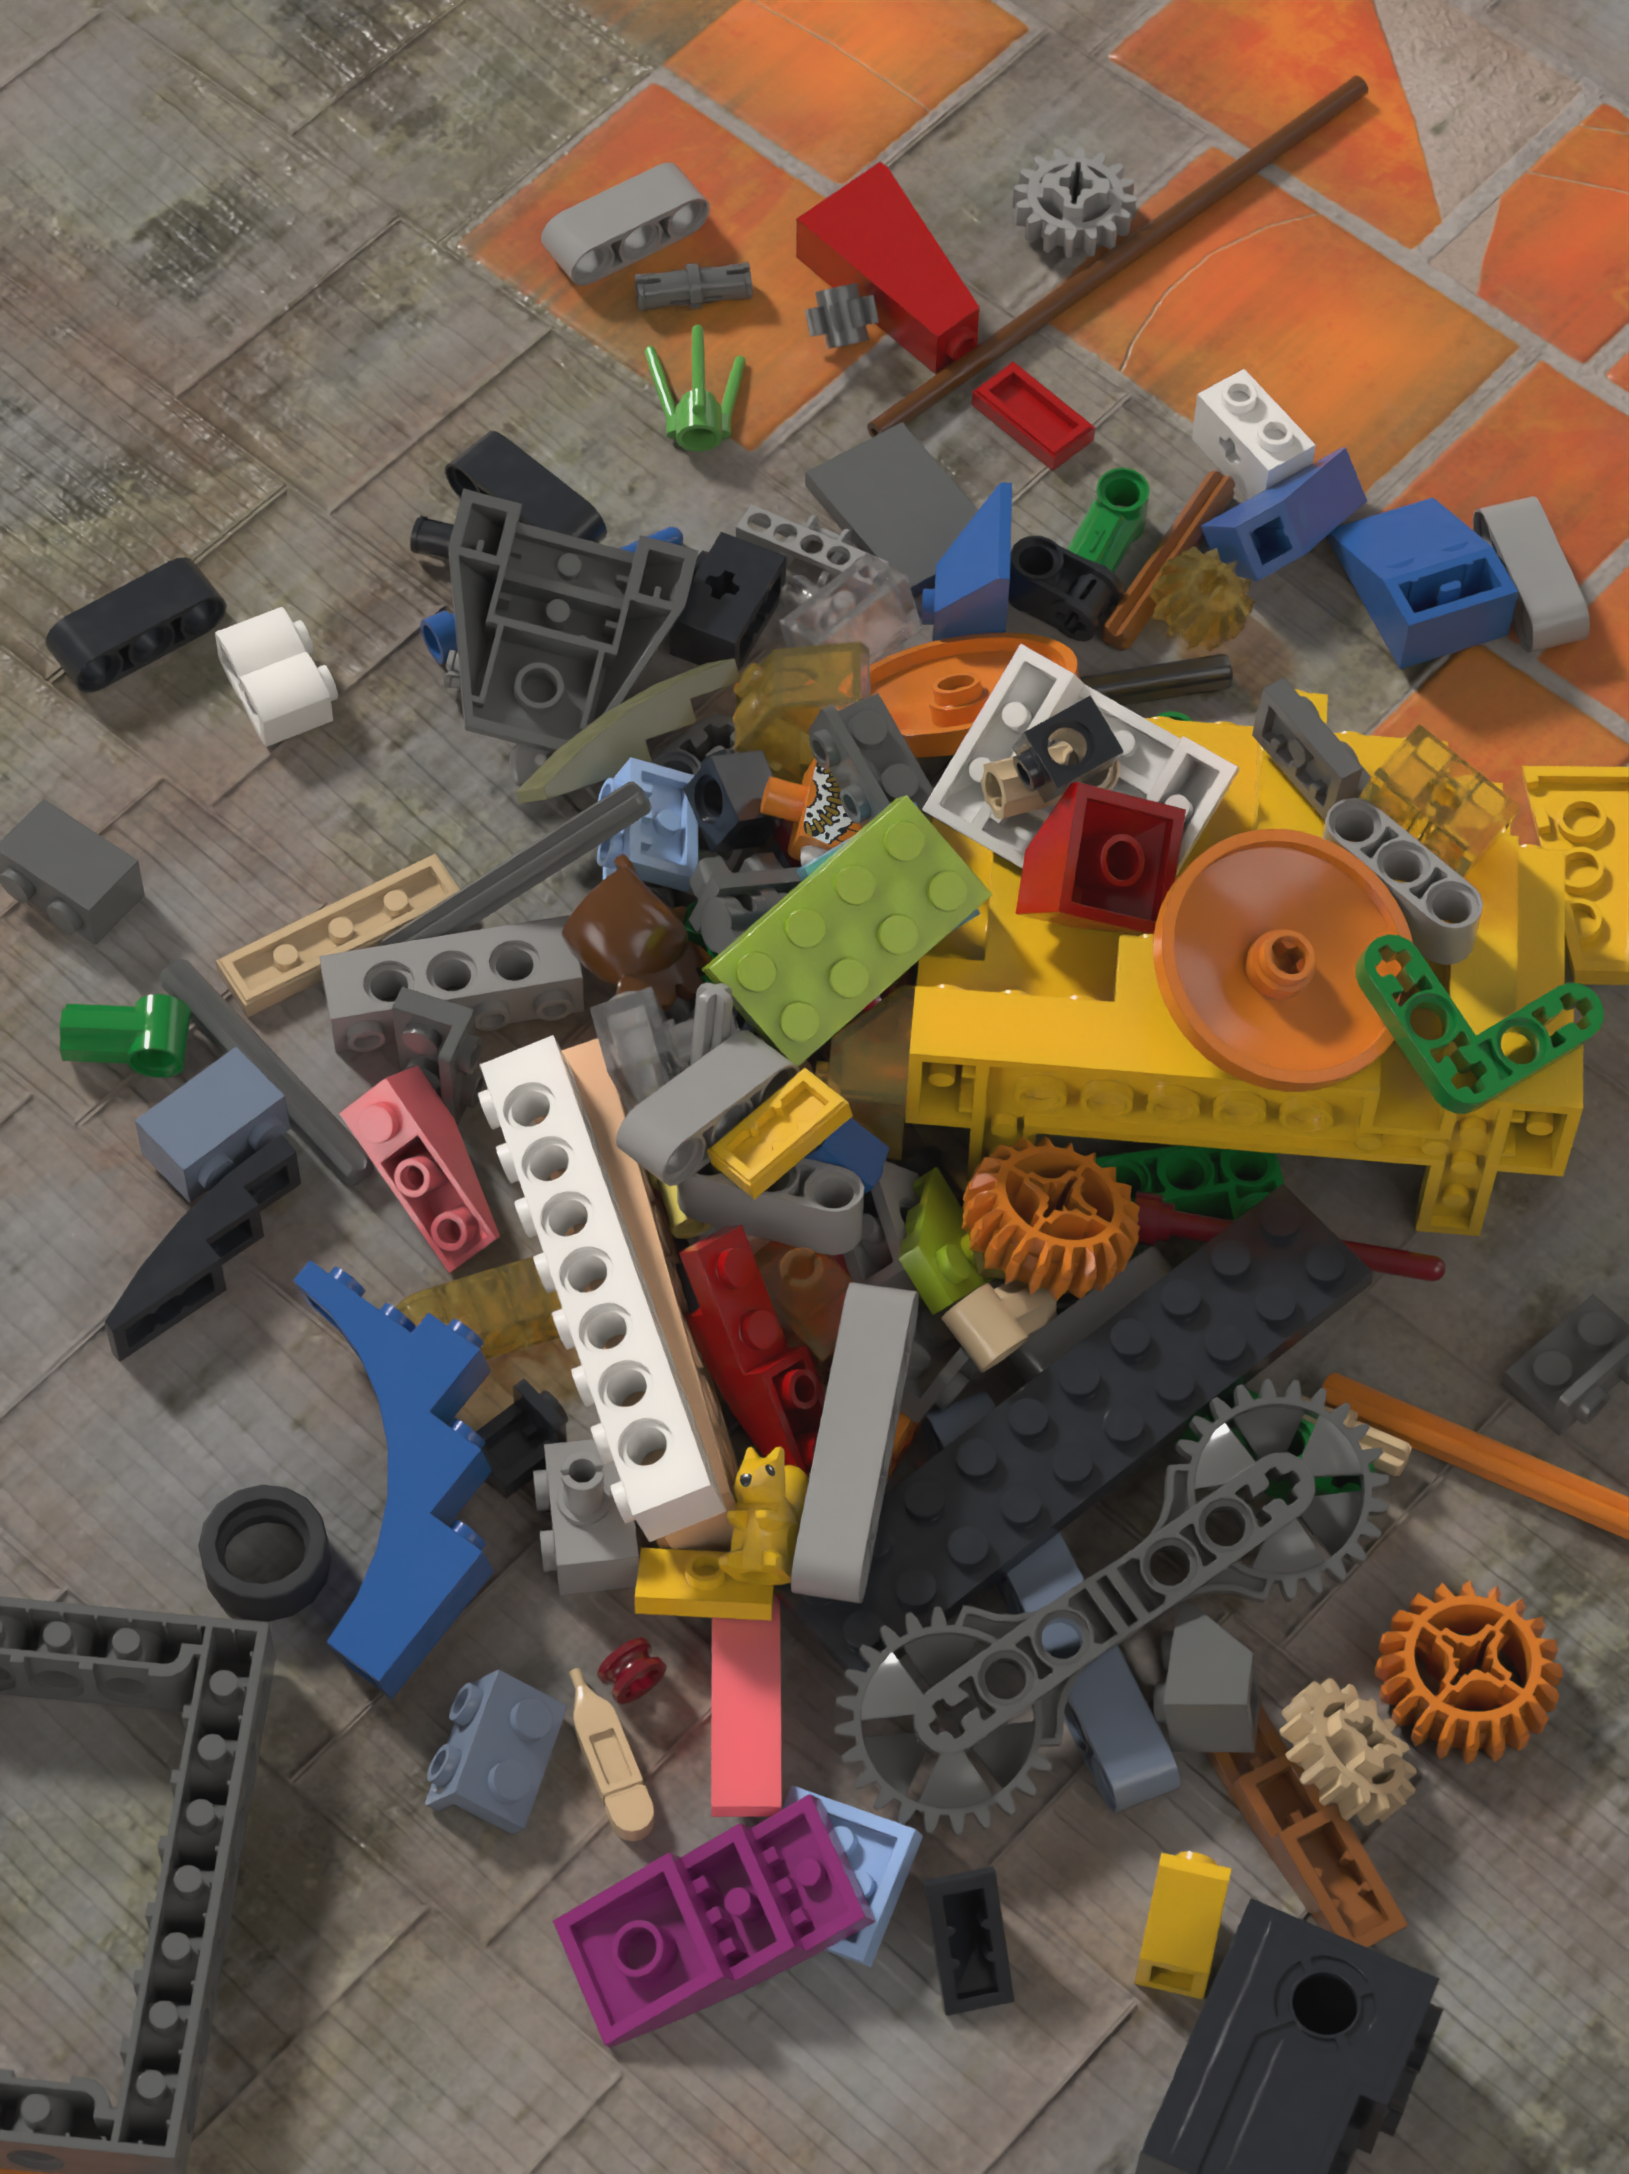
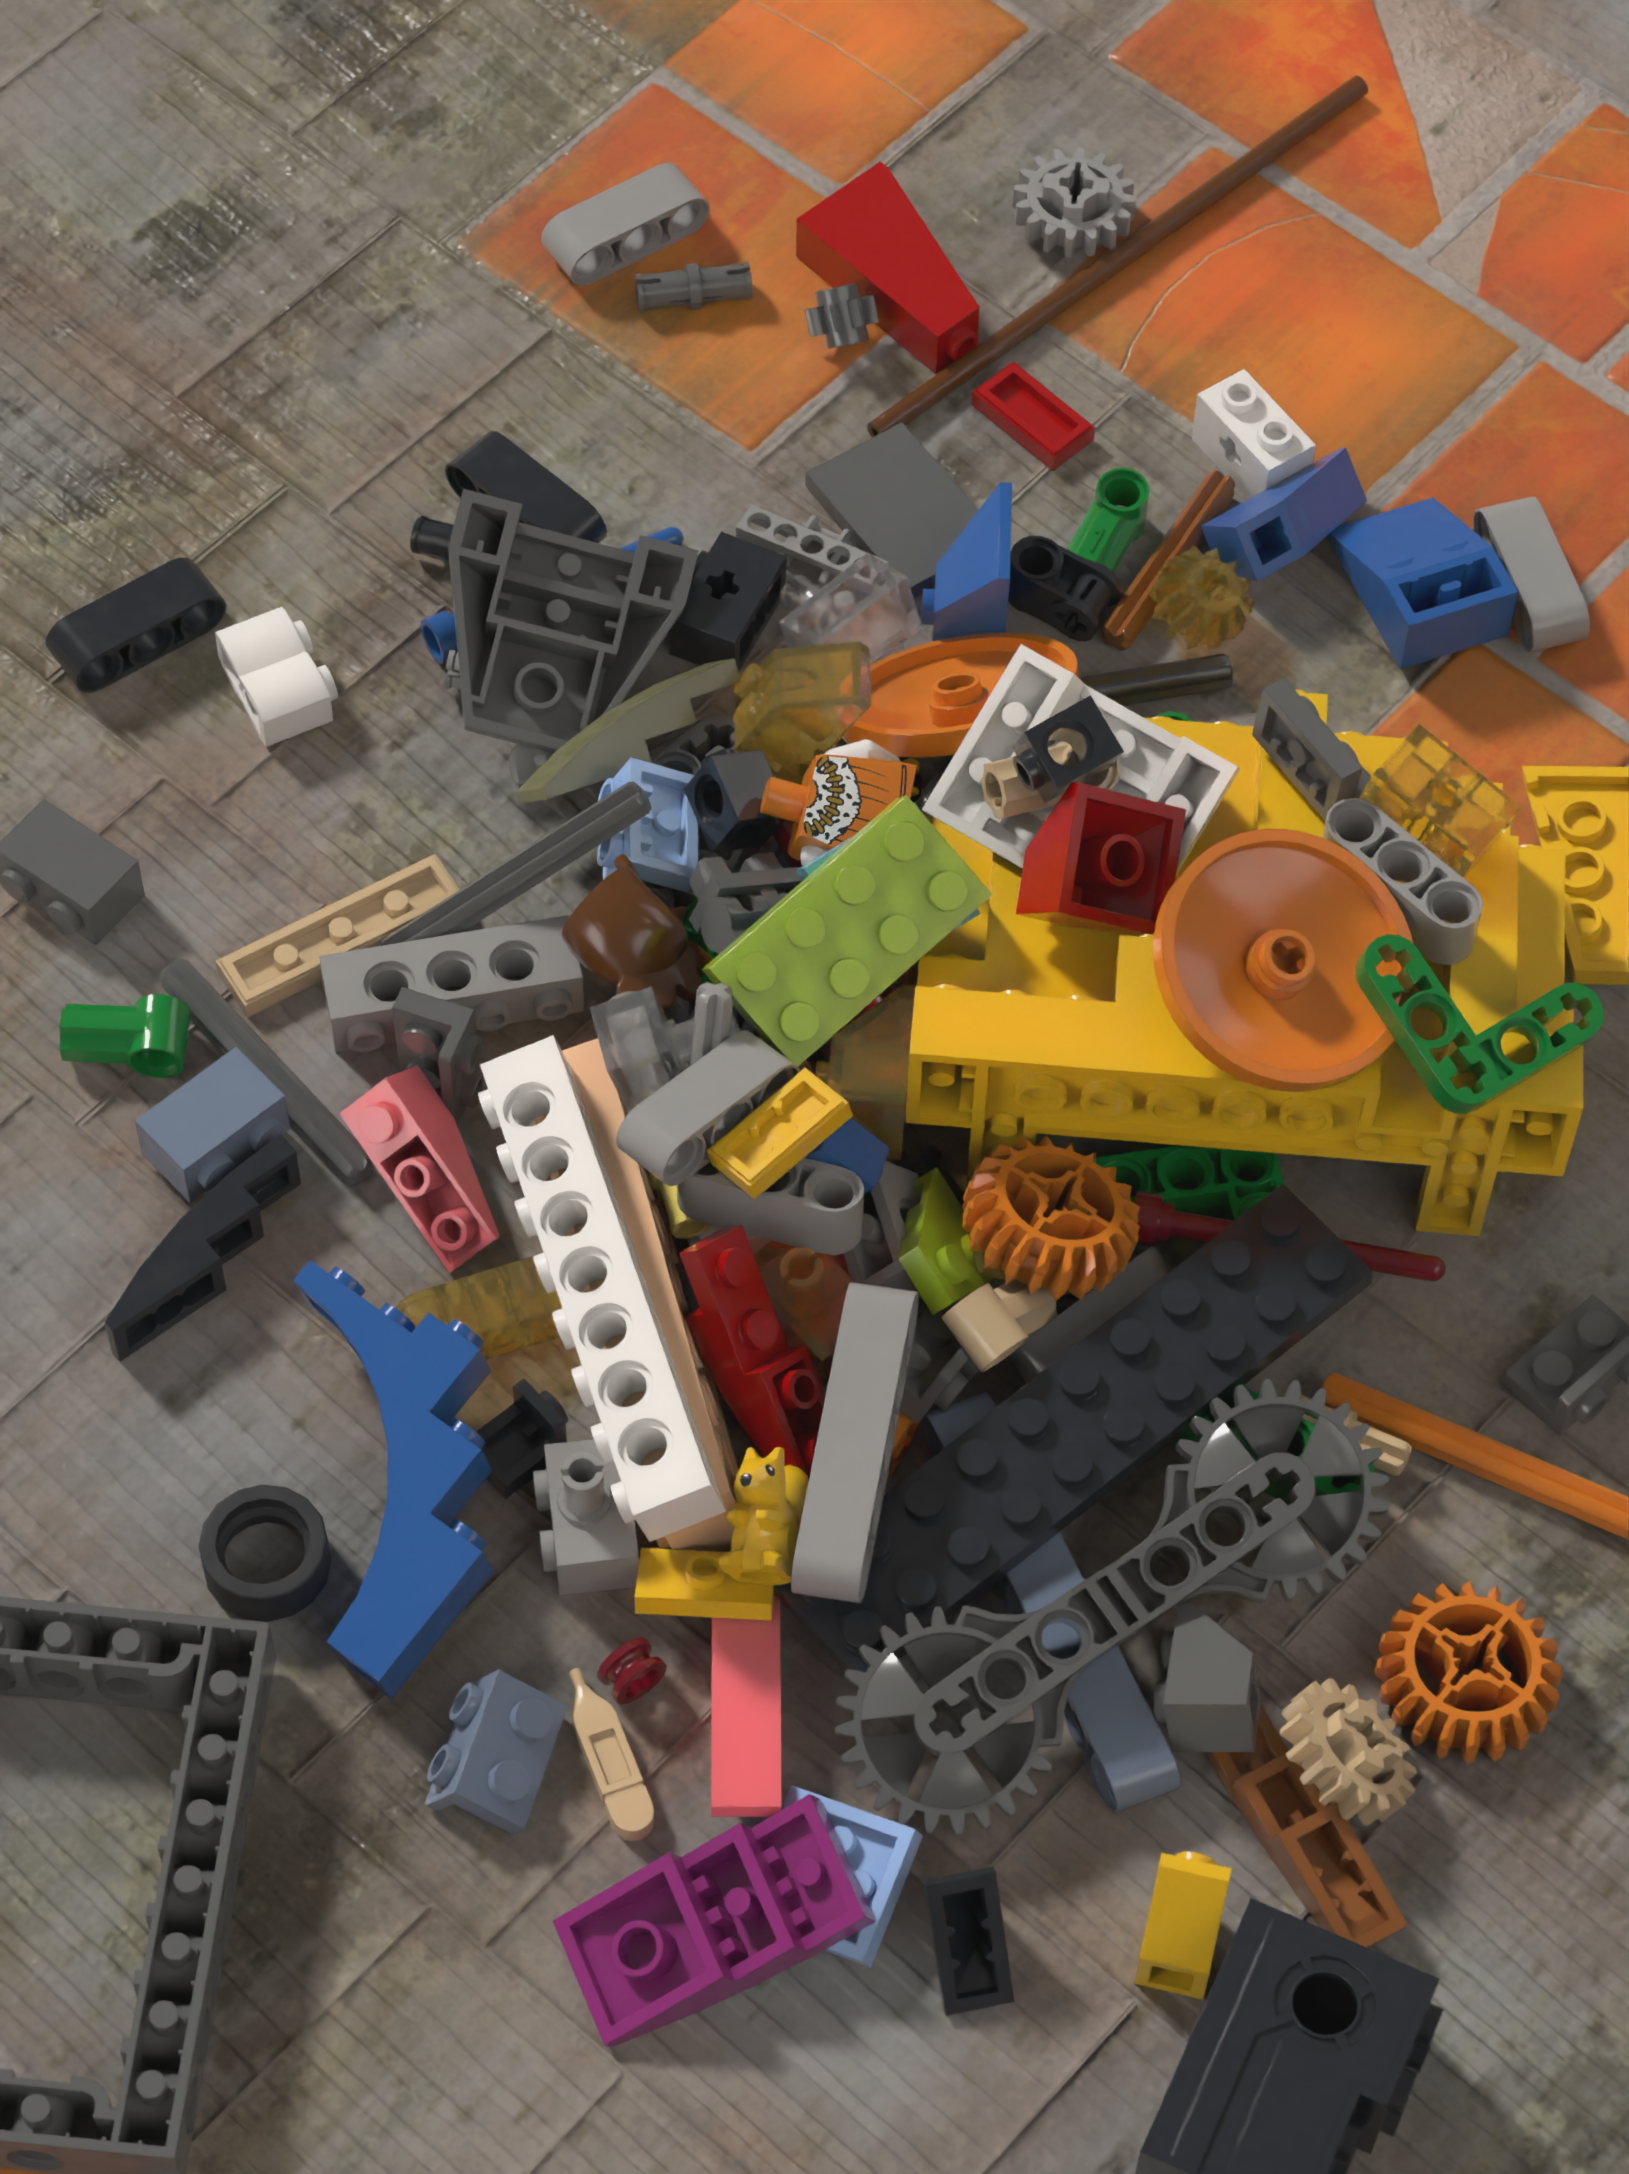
(698, 418): bright green plant -> none
(867, 758): dark grey bracket -> none

